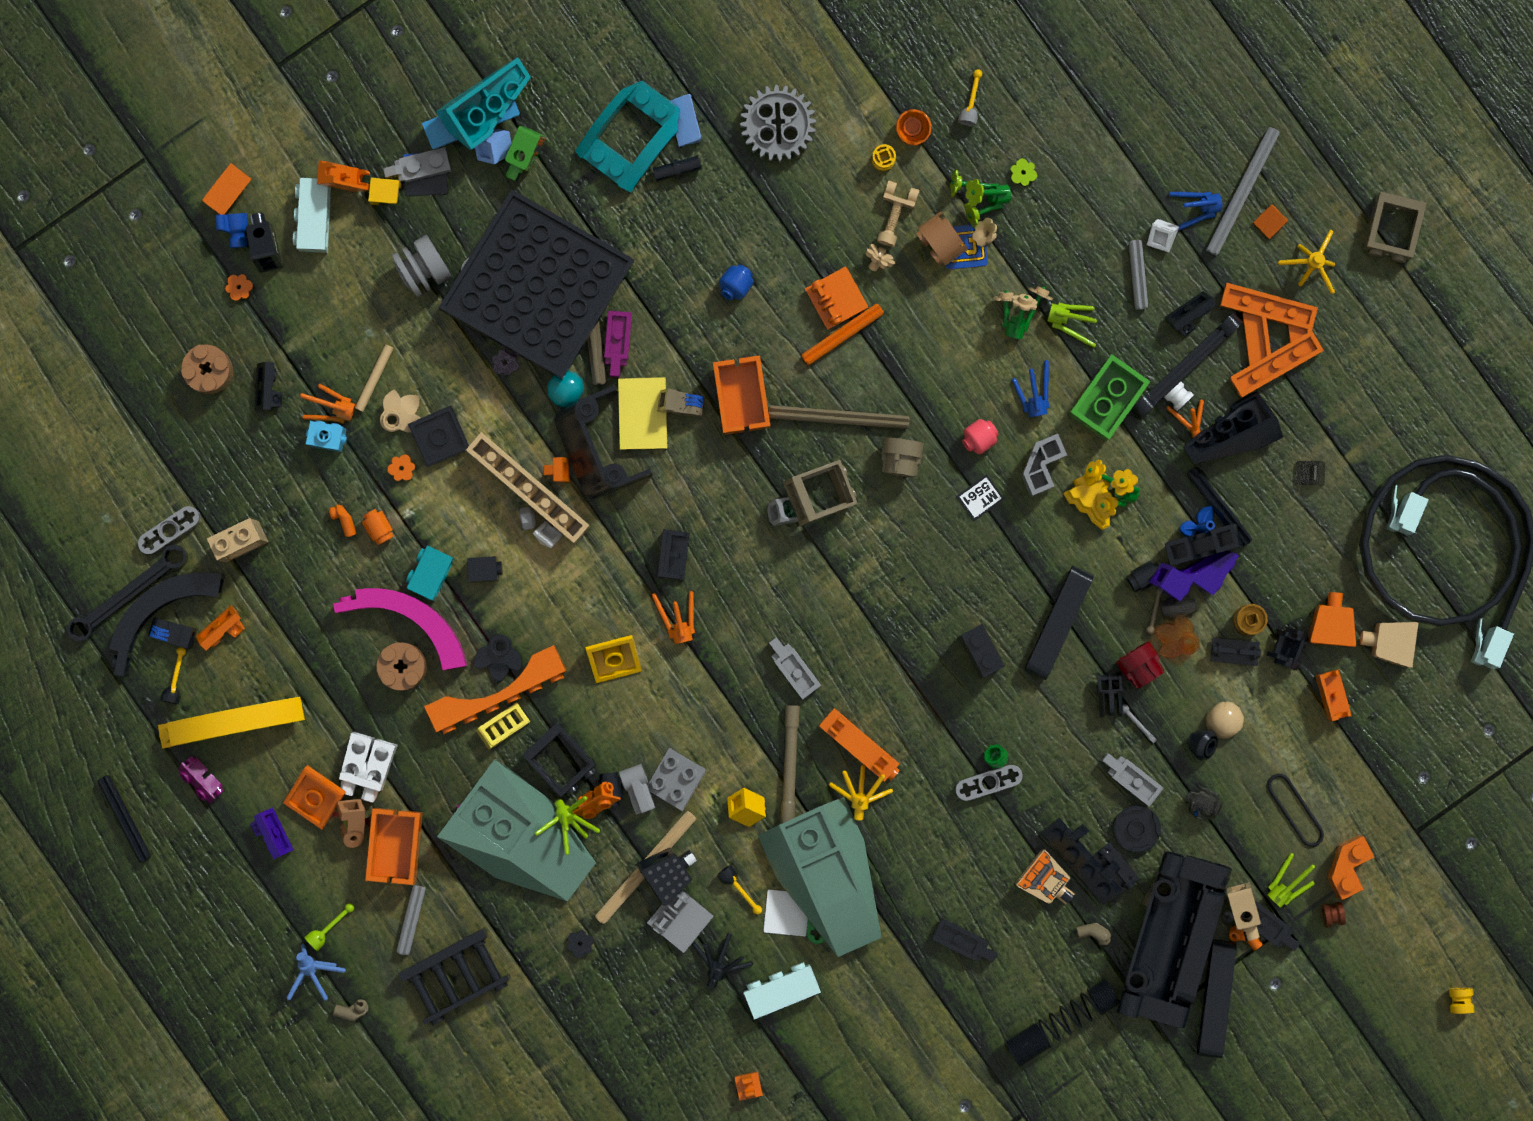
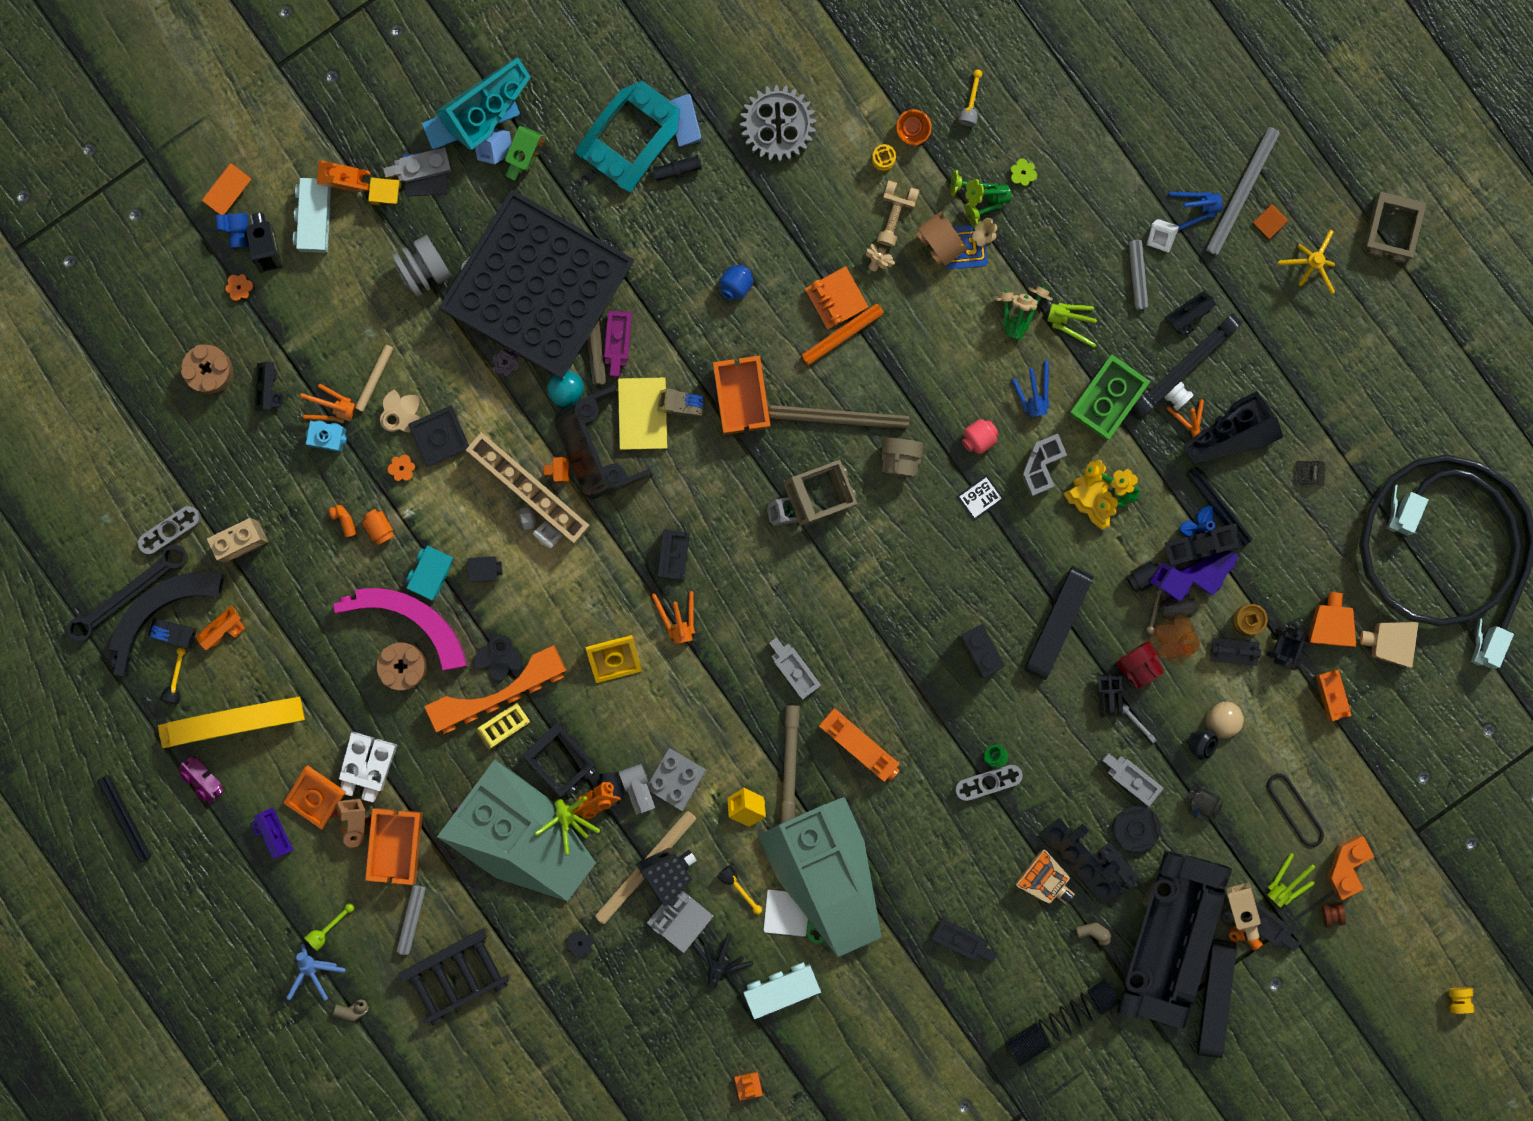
(860, 800): yellow plant -> none
(1256, 310): orange plate -> none

